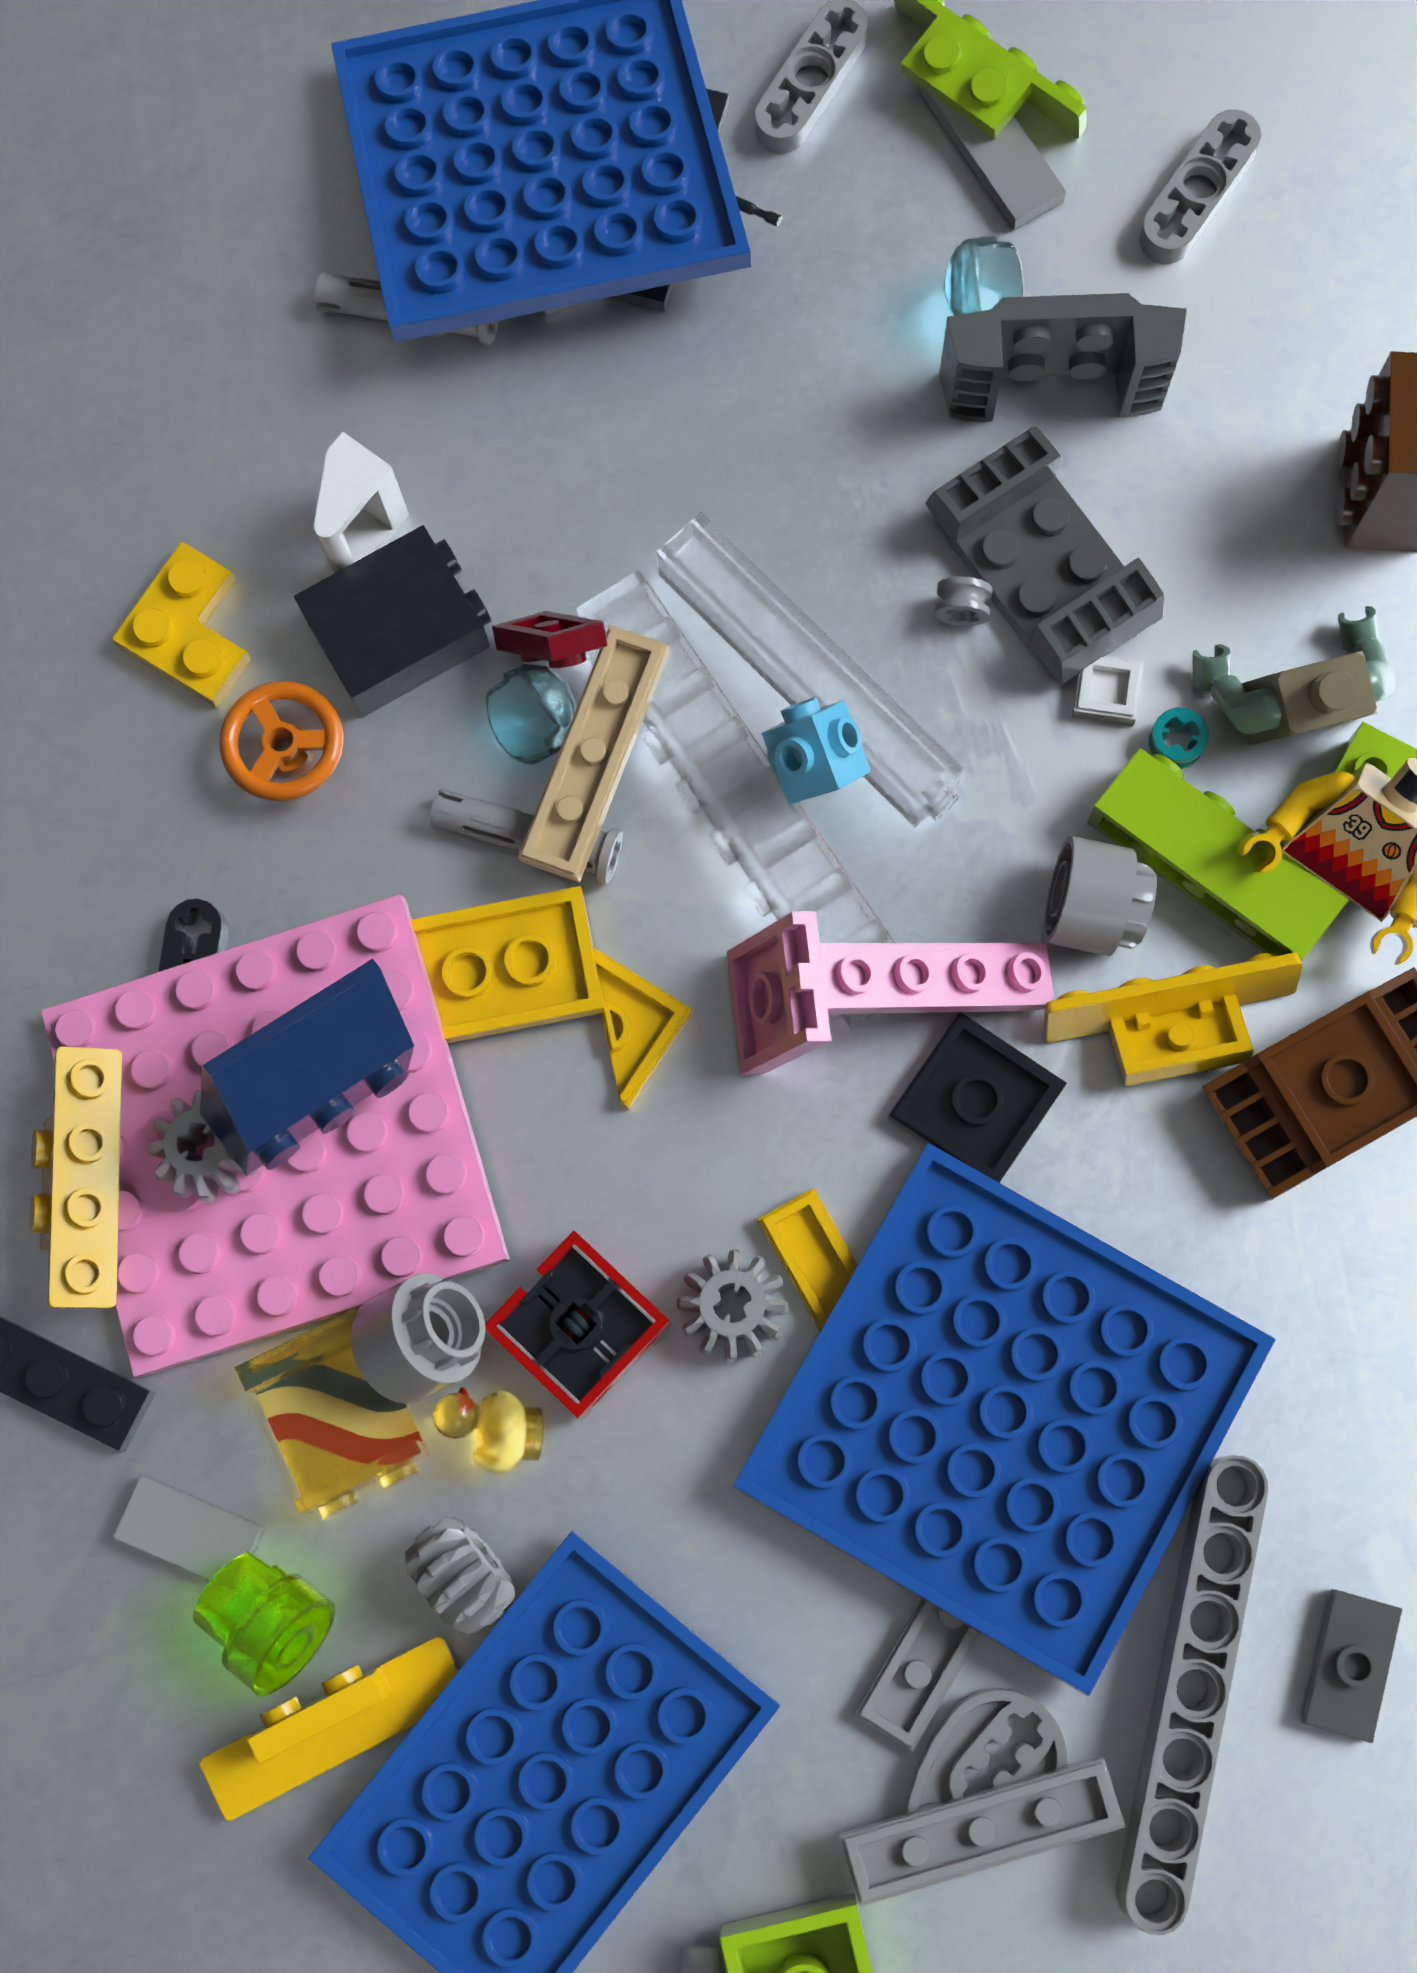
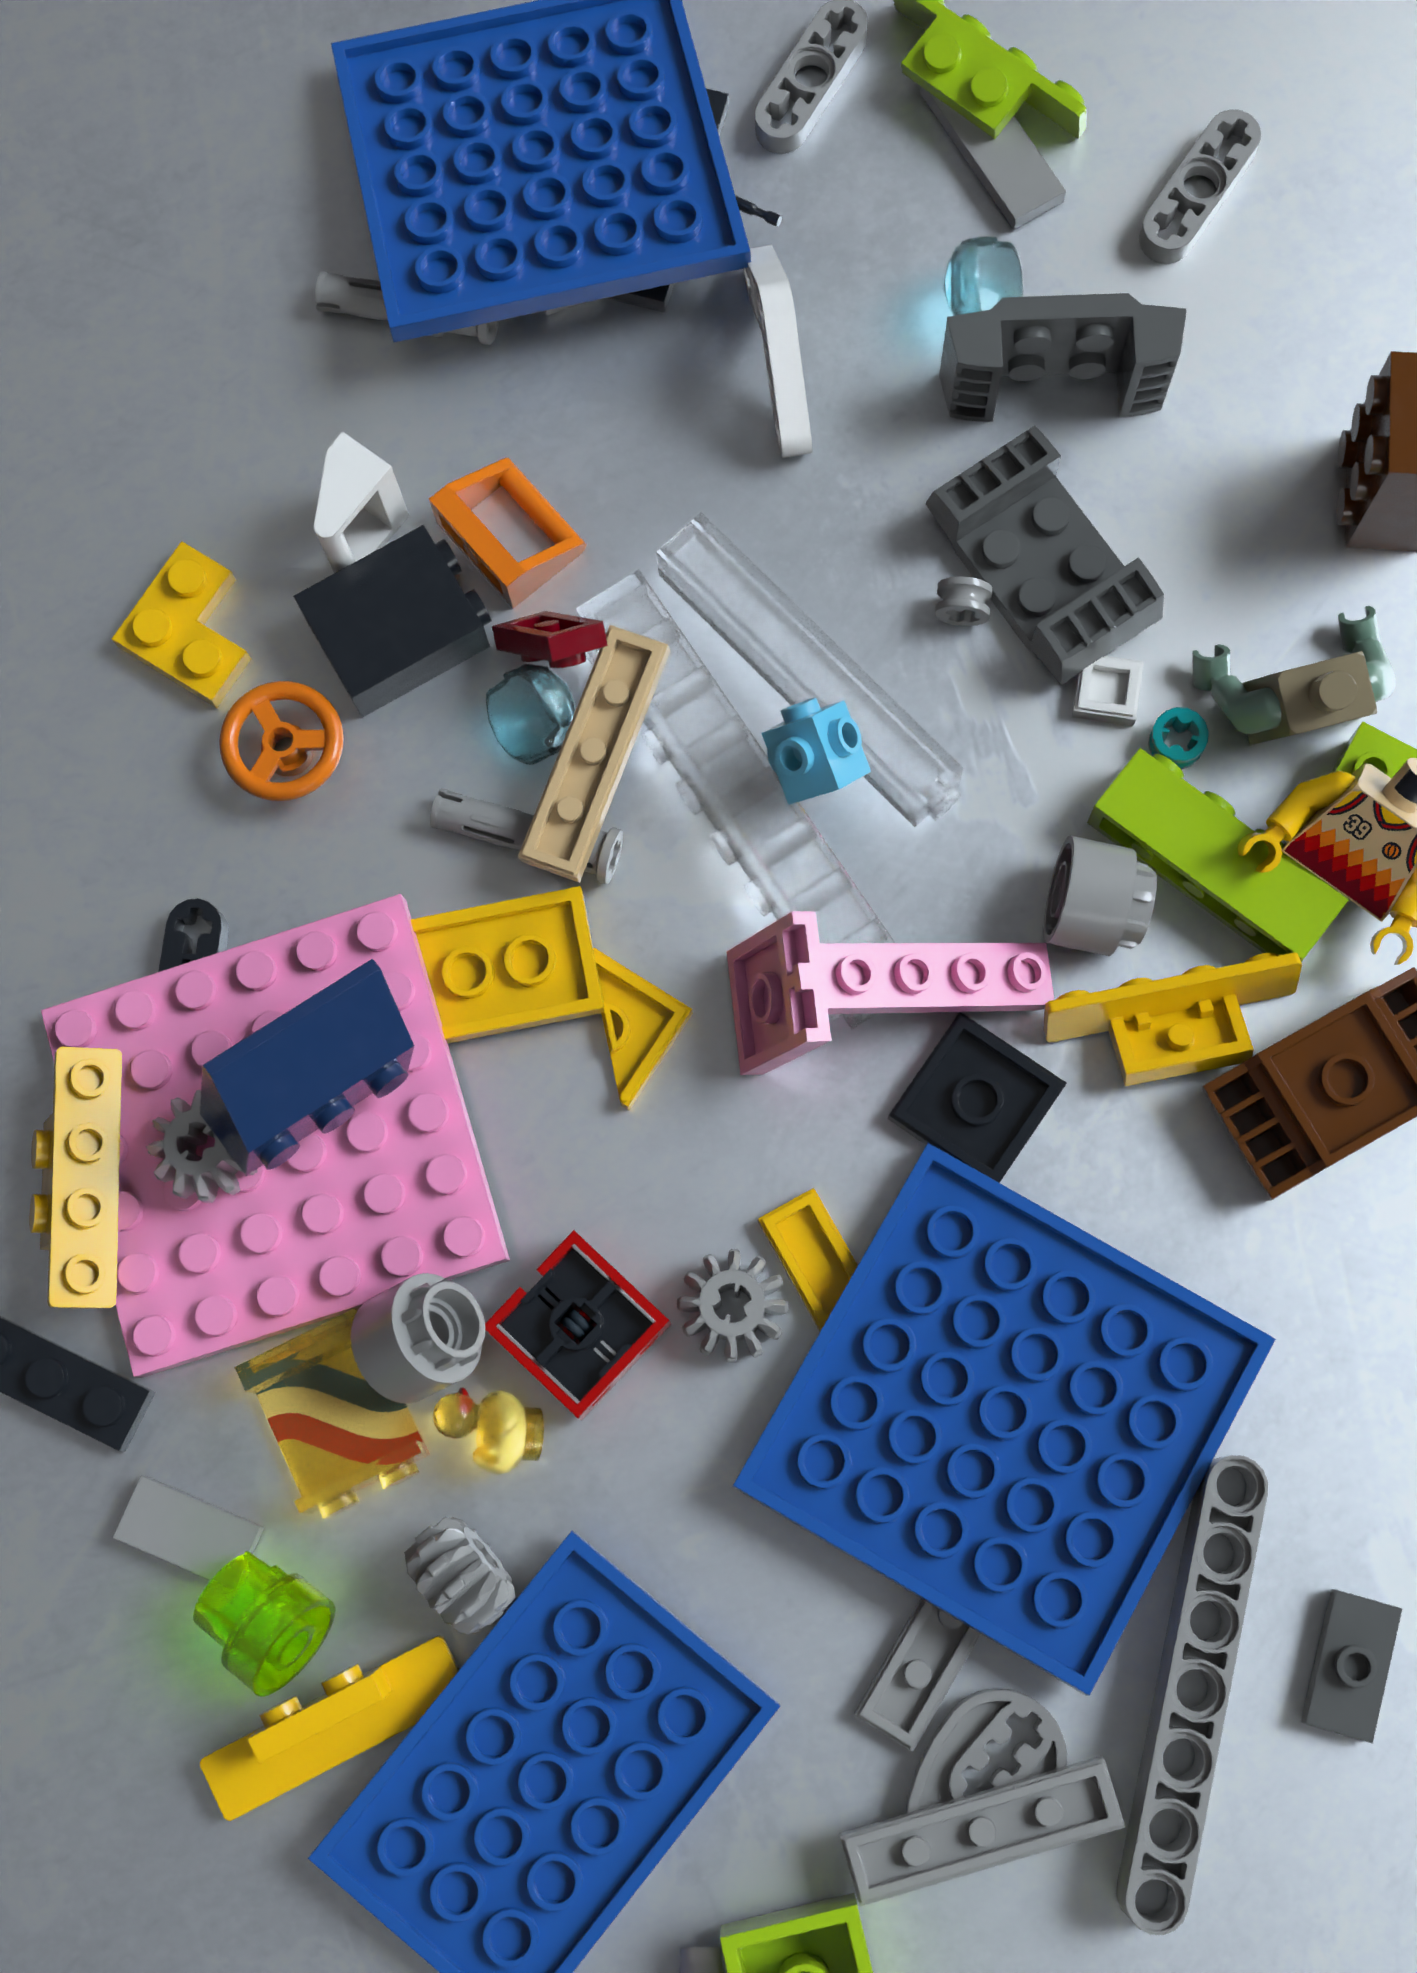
(510, 578): none -> orange tile
(775, 312): none -> white beam

